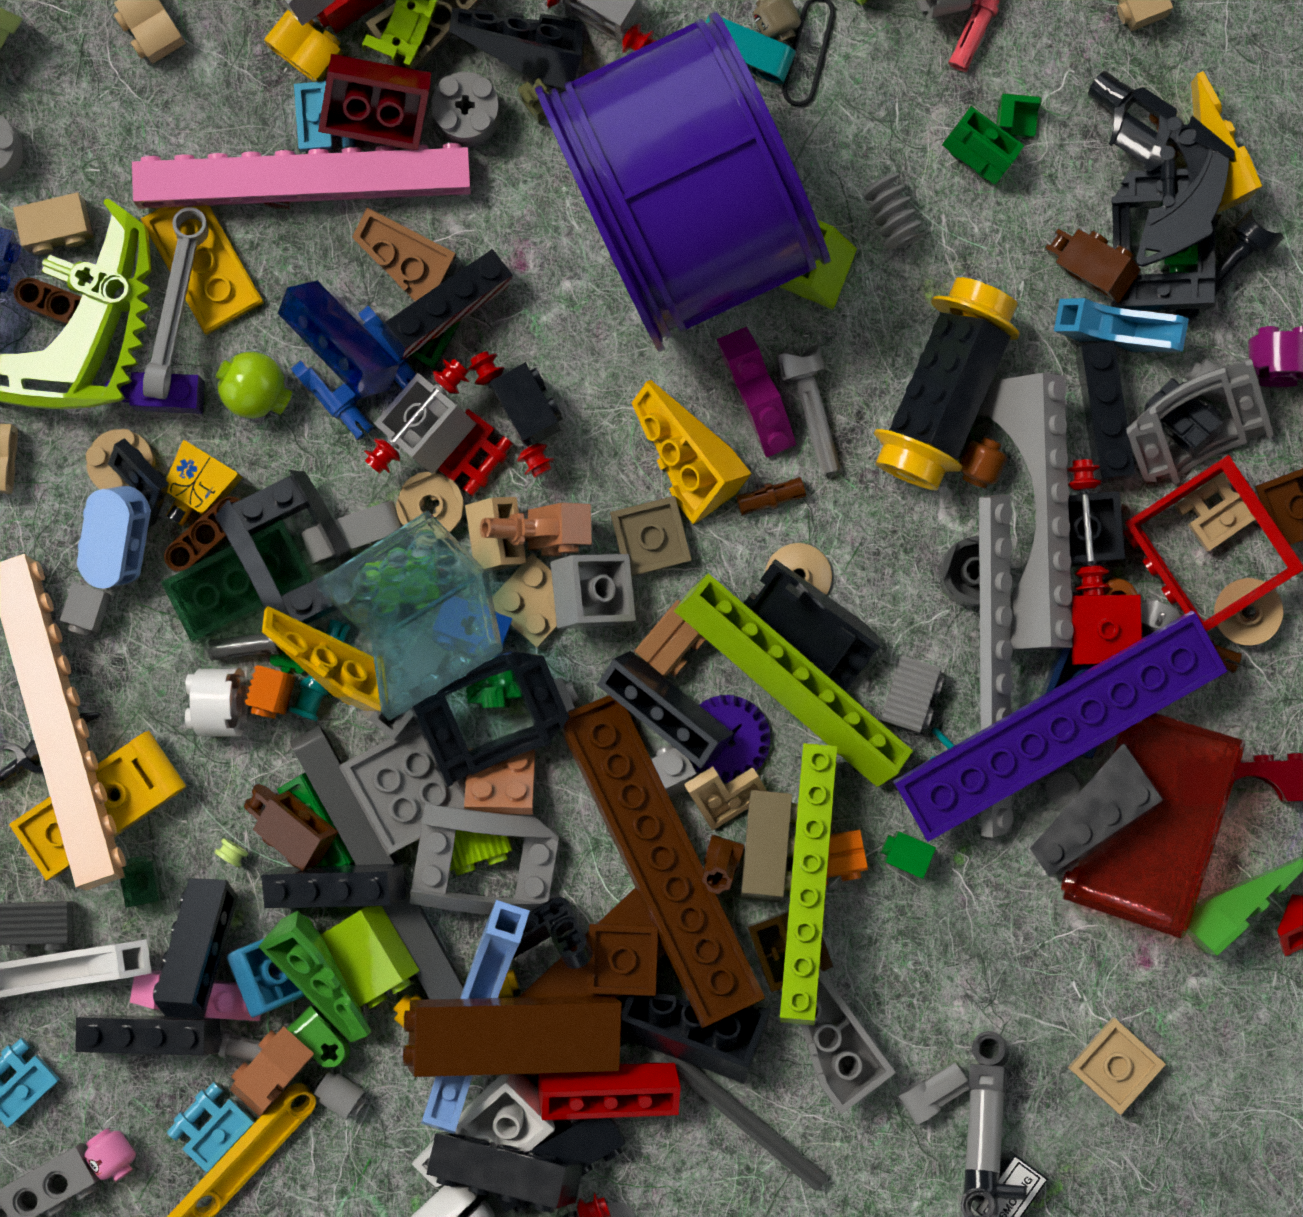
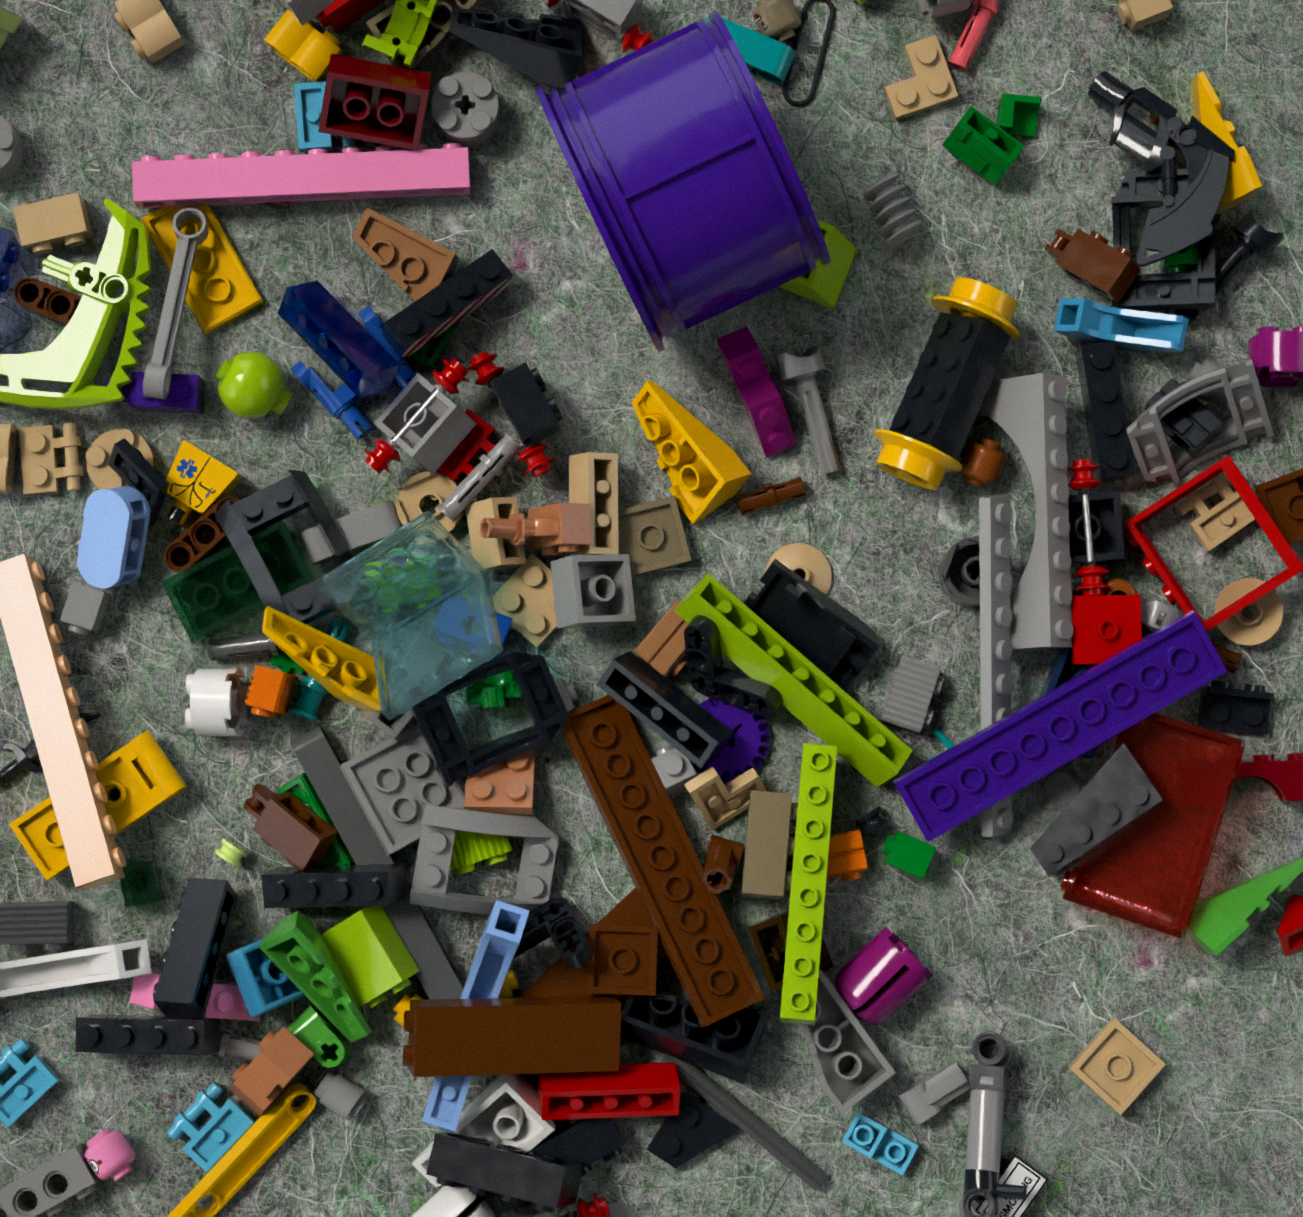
(40, 461): none -> tan plate
(479, 477): none -> light grey pin
(530, 99): olive plate -> none
(595, 482): none -> tan brick
(689, 1132): none -> black wing
(716, 682): none -> black beam
(871, 821): none -> black bush
(880, 978): none -> magenta cylinder
(881, 1143): none -> medium azure slope
(929, 86): none -> tan plate
(1234, 708): none -> black bracket

